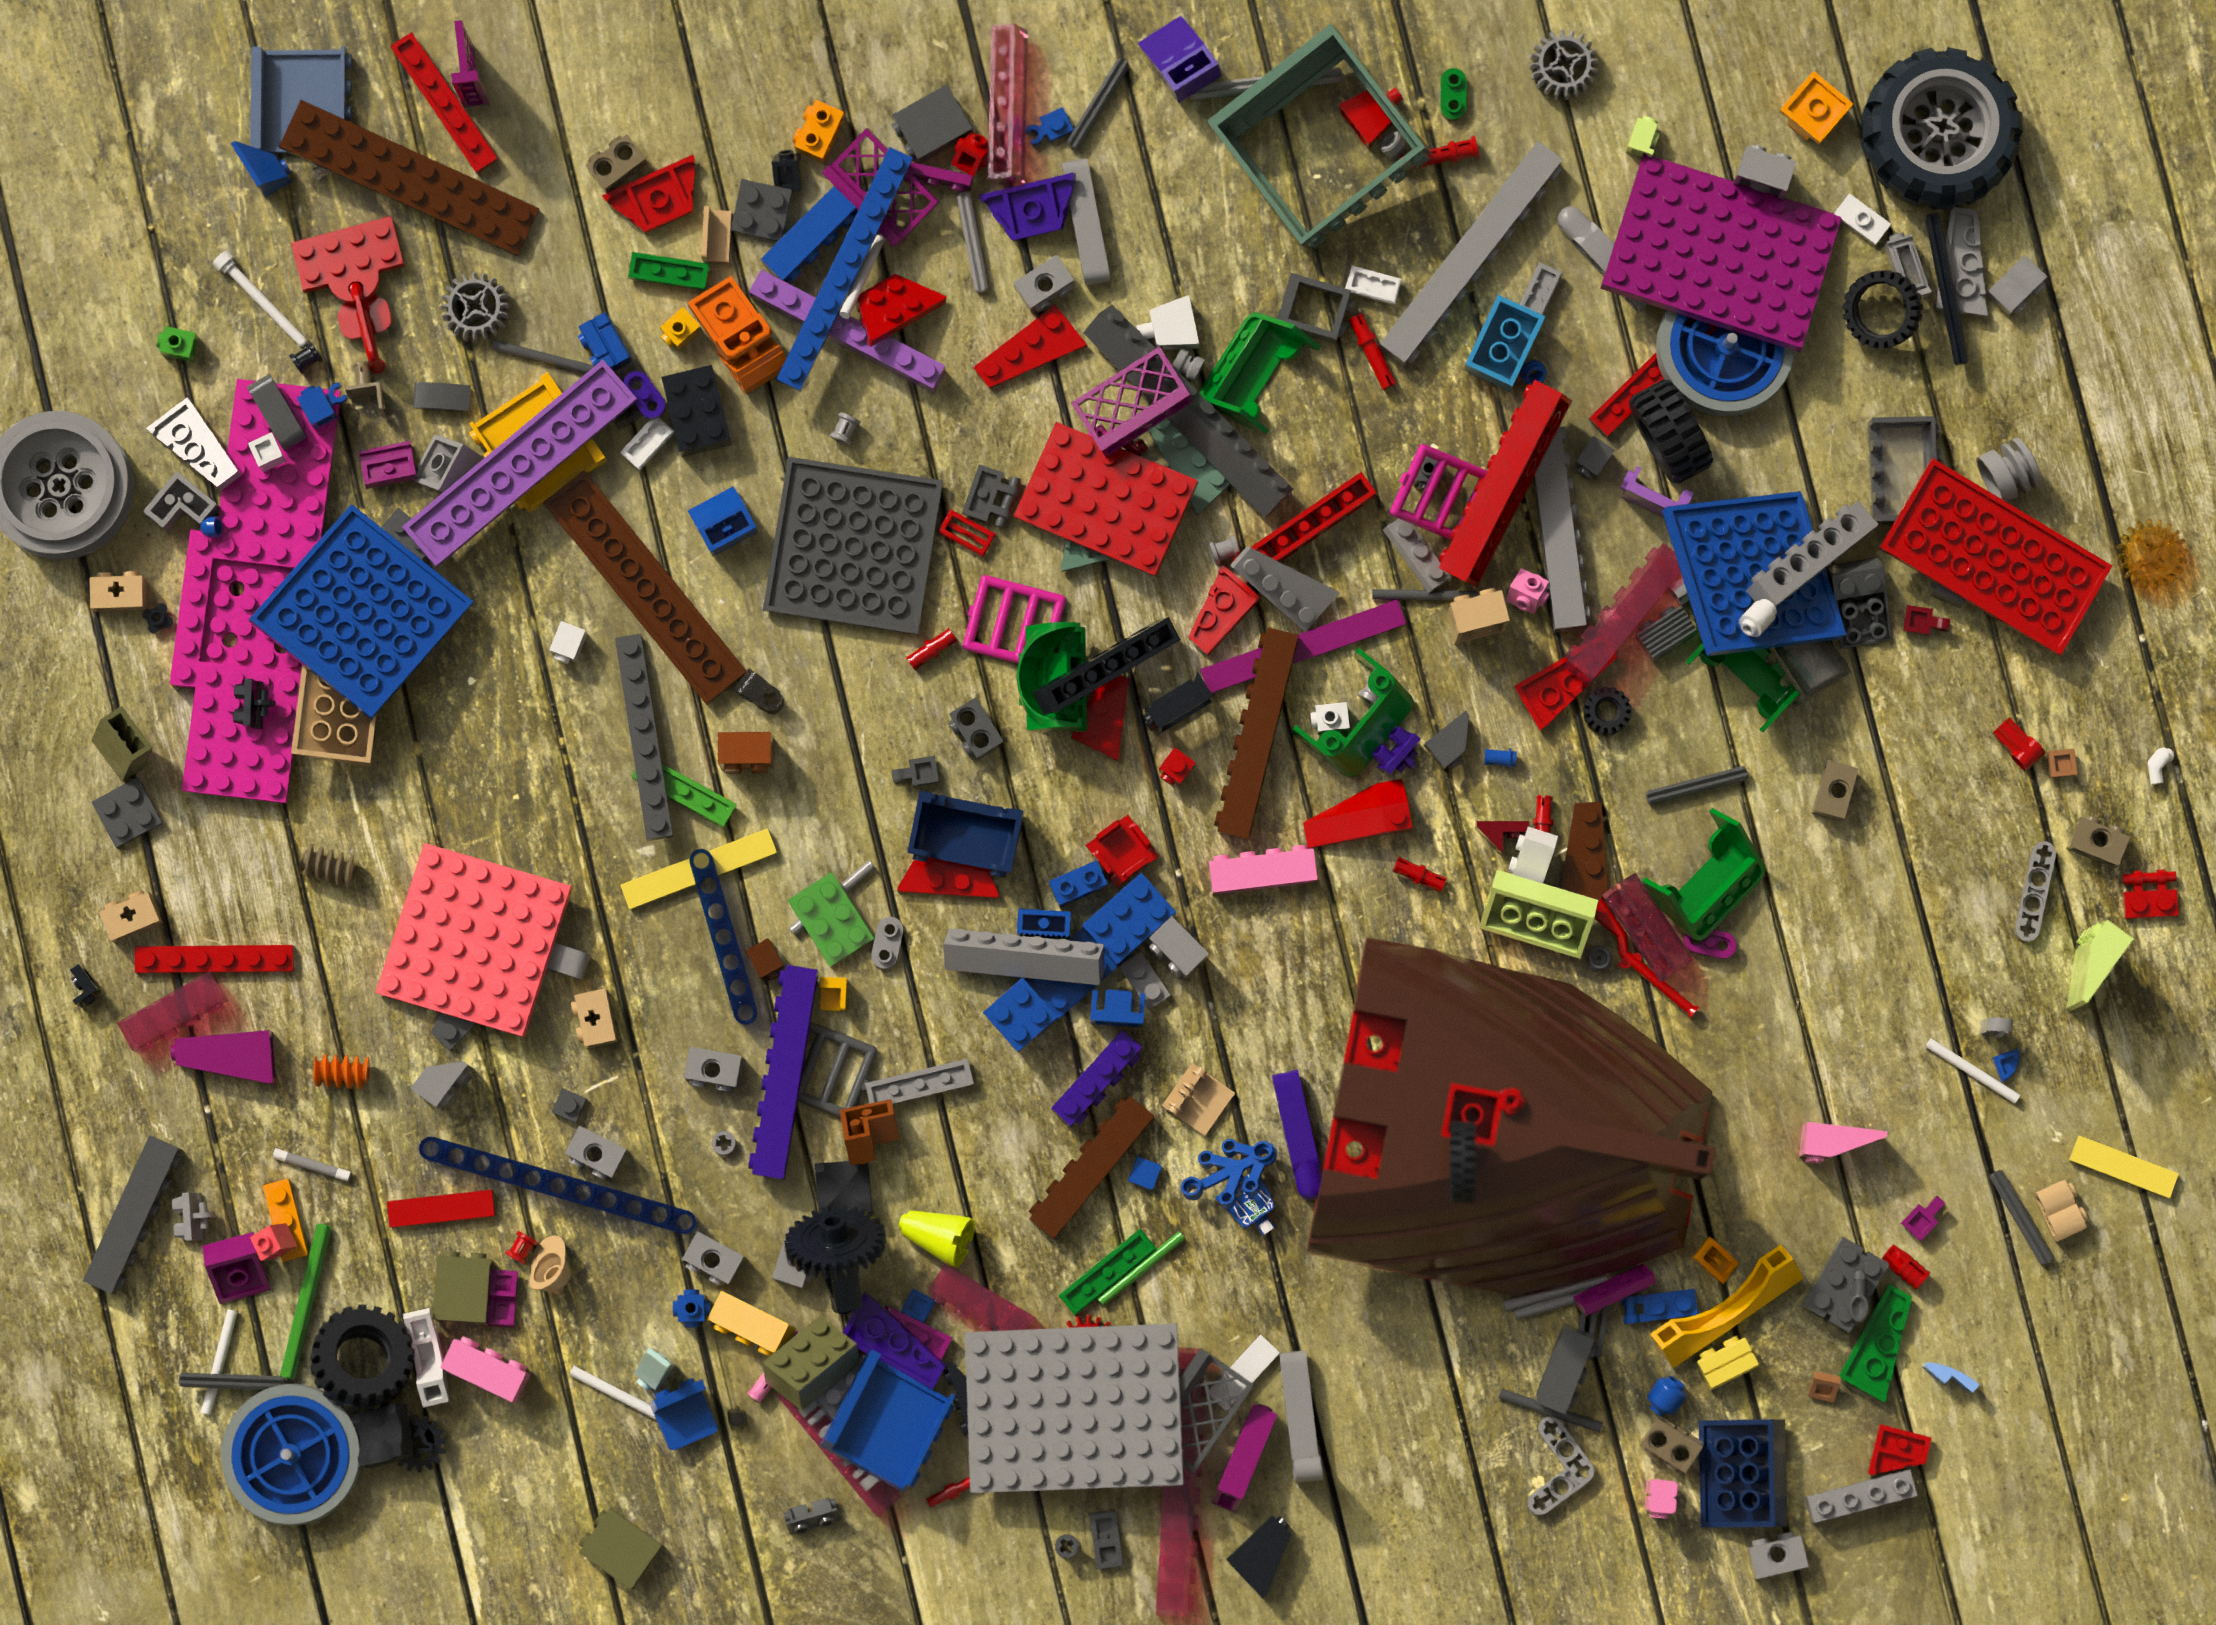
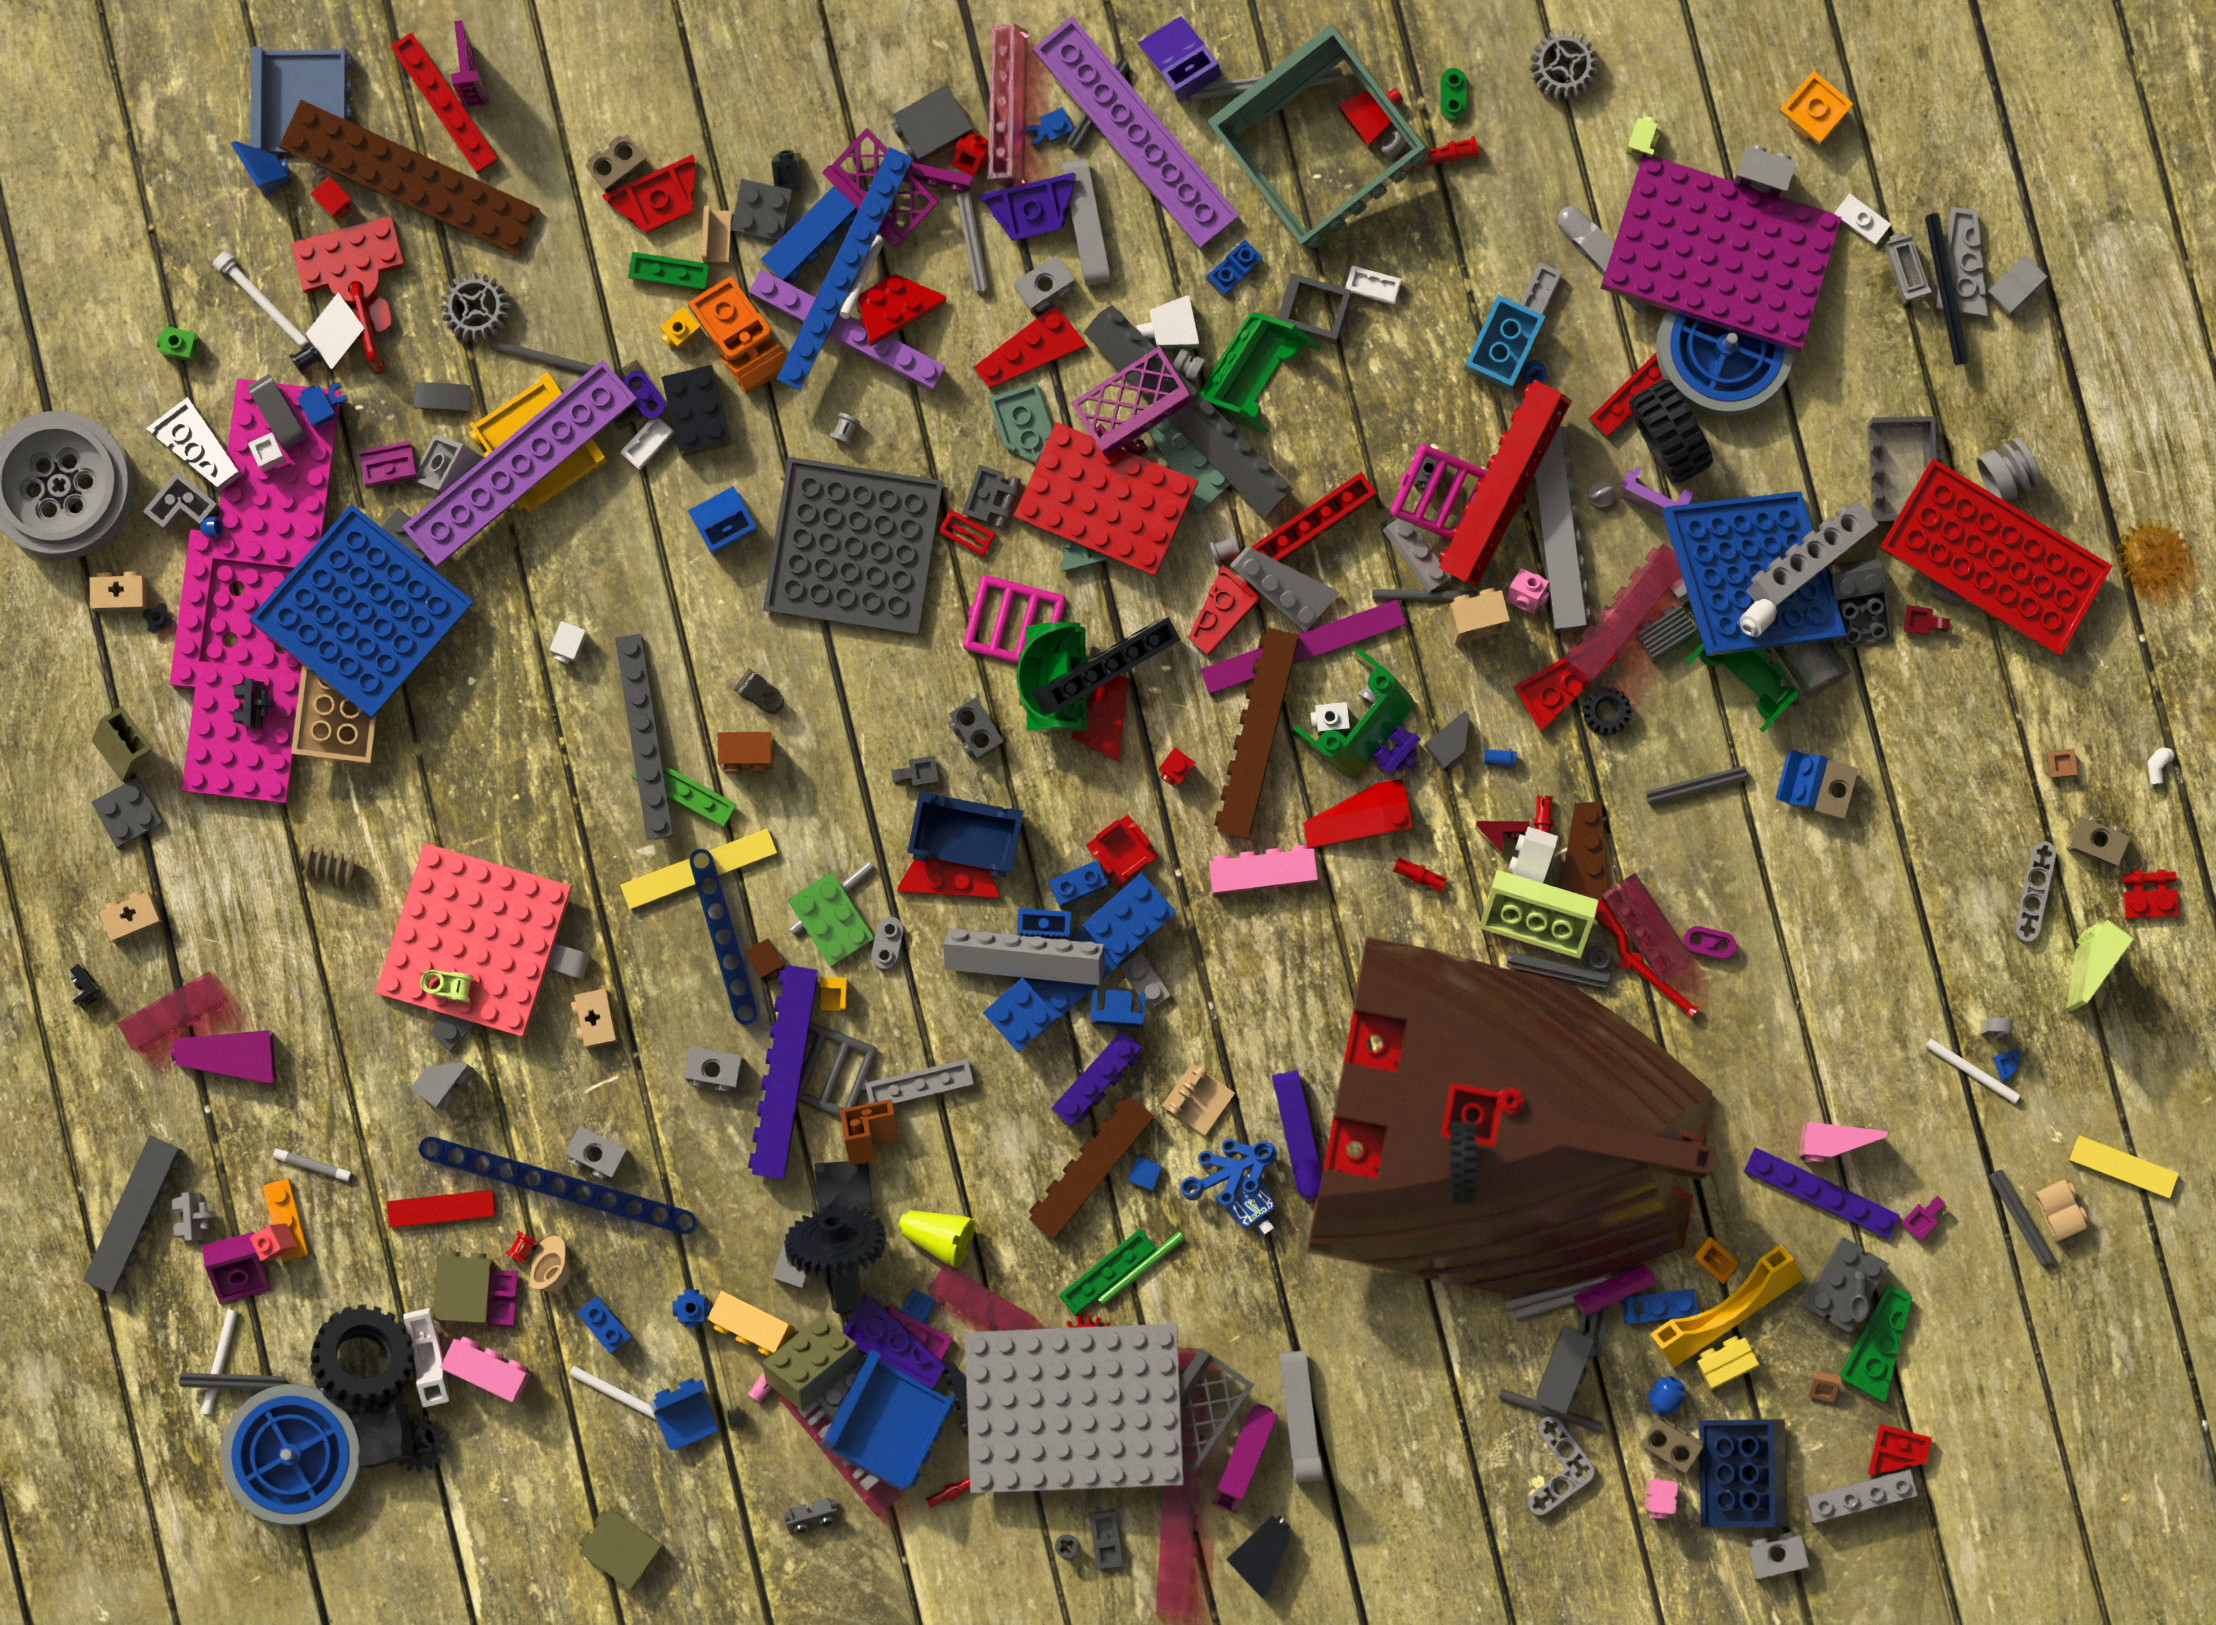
(214, 959): red plate -> none
(305, 1301): bright green axle -> none
(332, 199): none -> red brick
(334, 330): none -> white sticker
(340, 1072): orange piece -> none
(365, 387): dark tan bracket -> none
(452, 985): none -> yellowish green piece
(569, 1105): dark grey plate -> none
(604, 342): blue brick -> none
(604, 1325): none -> blue brick
(645, 587): reddish brown plate -> none
(653, 1369): light aqua slope -> none
(703, 1246): light grey brick -> none
(718, 1149): light grey bush -> none
(819, 131): light orange brick -> none
(931, 649): red pin -> none
(1022, 421): none -> sand green tile
(1135, 132): none -> medium lavender plate
(1177, 705): black window -> none
(1178, 949): light grey brick -> none
(1234, 268): none -> blue slope
(1249, 1366): white tile -> none
(1372, 351): red pin -> none
(1470, 254): light grey brick -> none
(1558, 970): none -> dark grey axle
(1593, 458): dark grey brick -> none
(1601, 494): none -> light grey tile
(1717, 885): green windscreen -> none
(1801, 779): none -> blue bracket
(1821, 1193): none -> dark purple plate
(1905, 1266): red hinge -> none
(1911, 298): black tyre -> none
(1944, 1373): light blue slope -> none
(1955, 80): wheel -> none
(2023, 749): red piece -> none

